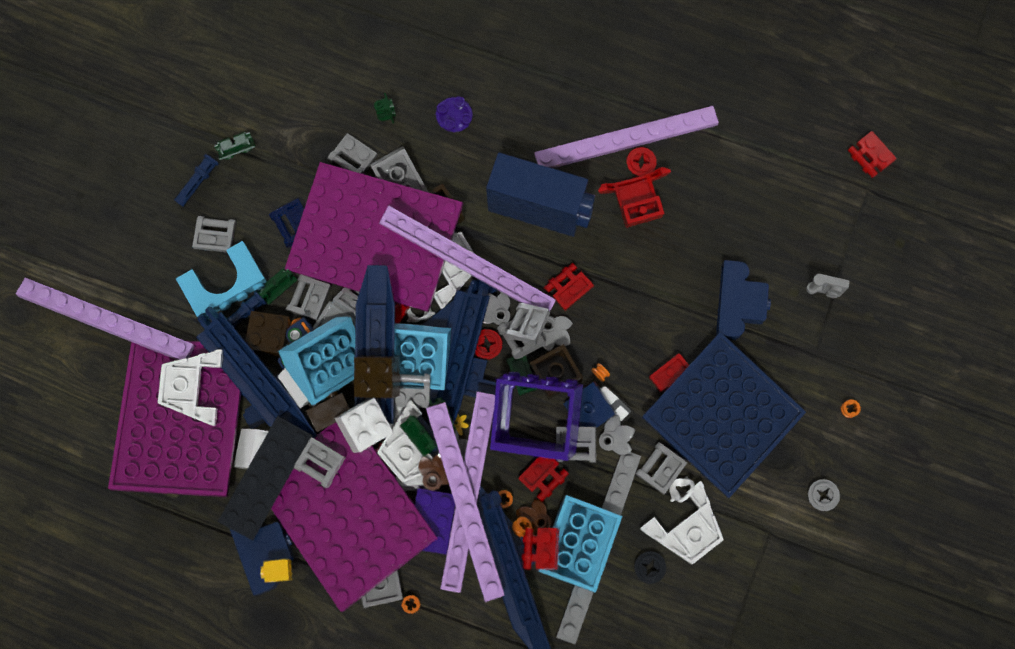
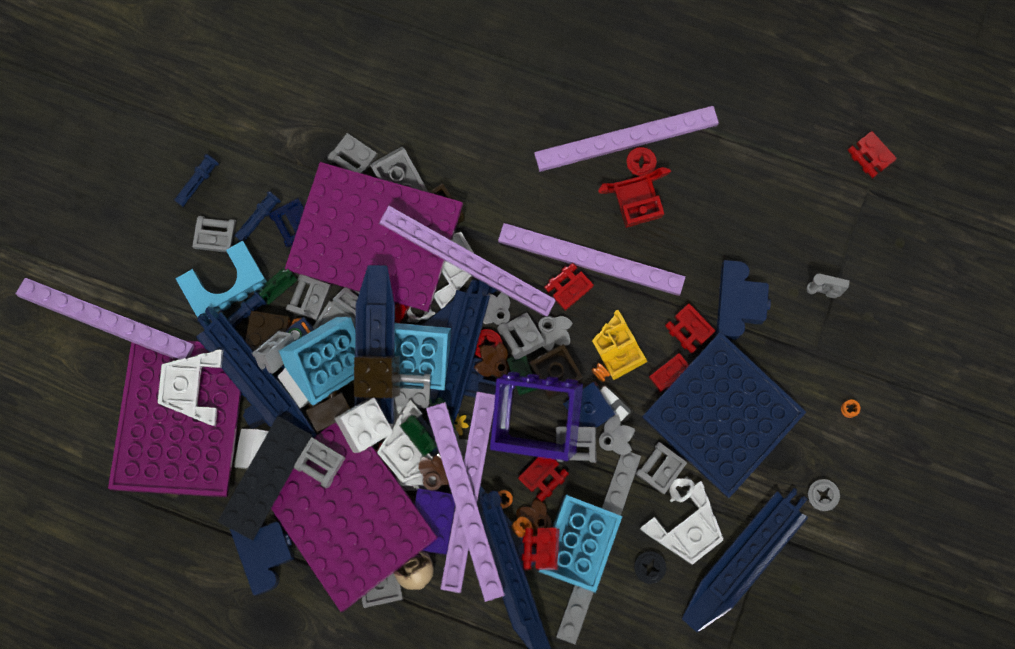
(227, 149): dark green hinge -> none
(263, 210): none -> dark blue pin
(269, 351): none -> light grey hinge
(276, 571): yellow brick -> none
(384, 109): dark green hinge -> none
(416, 572): none -> tan cylinder
(416, 601): orange bush -> none
(454, 114): dark purple dish -> none
(491, 359): none -> reddish brown plate
(532, 325): light grey plate -> none
(539, 195): dark blue brick -> none
(591, 259): none -> lavender plate
(618, 347): none -> yellow slope
(694, 324): none -> red plate
(745, 560): none -> dark blue hinge

